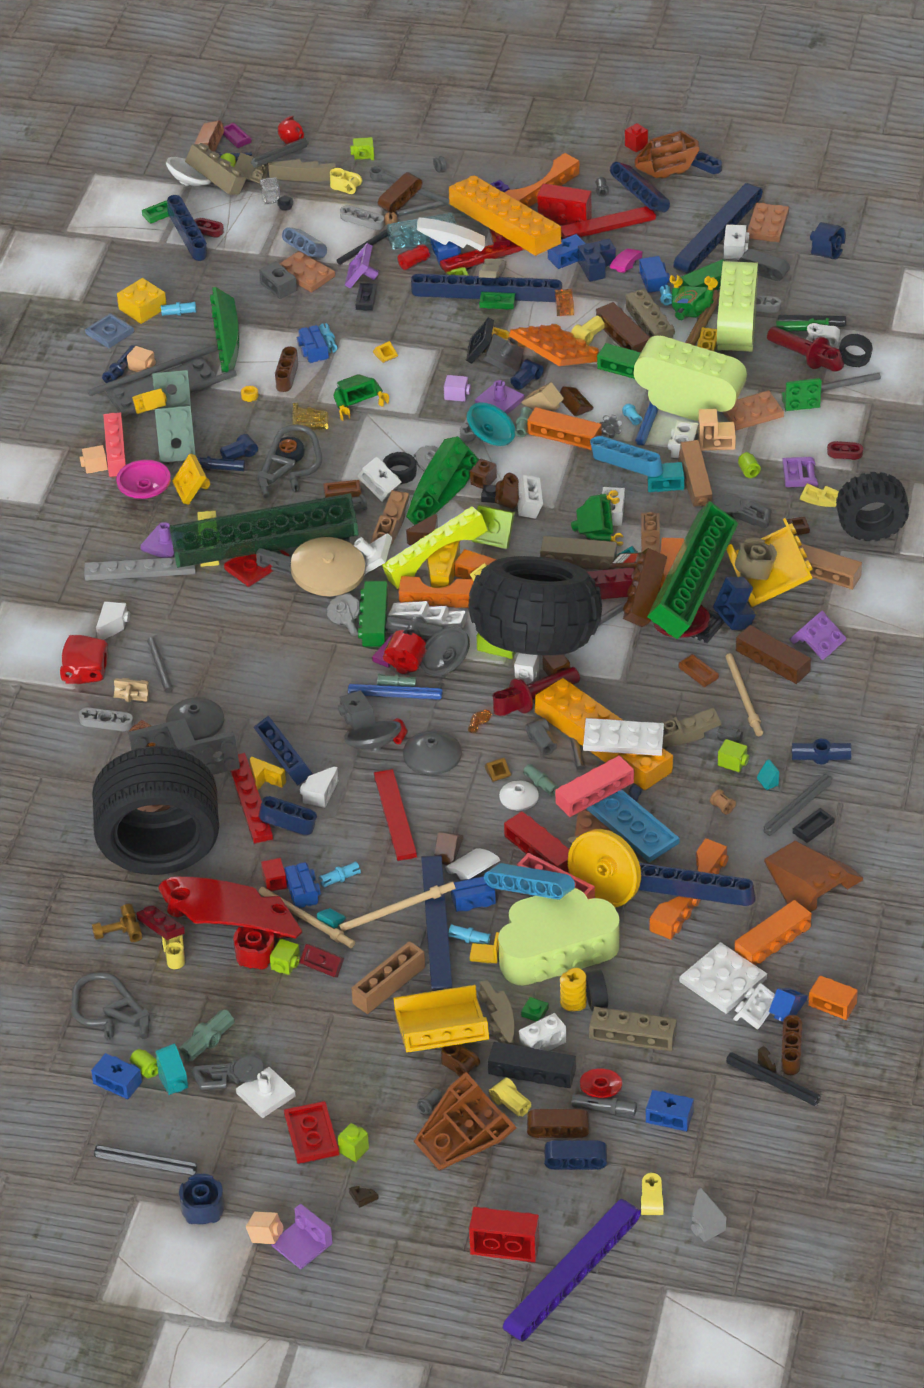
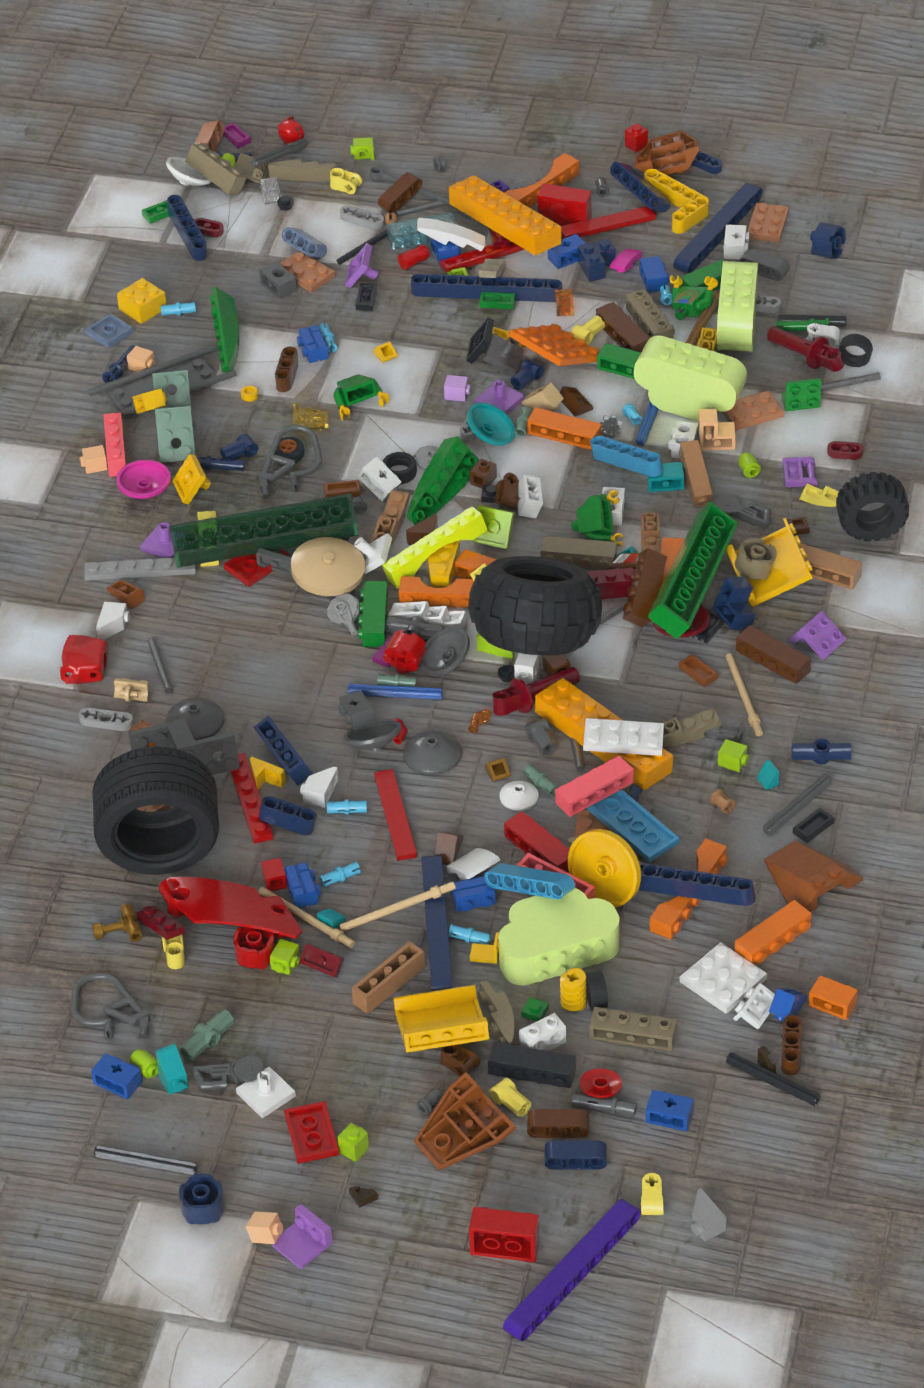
(127, 593): none -> dark orange slope
(347, 807): none -> medium azure pin
(506, 673): none -> black plate
(692, 204): none -> yellow beam

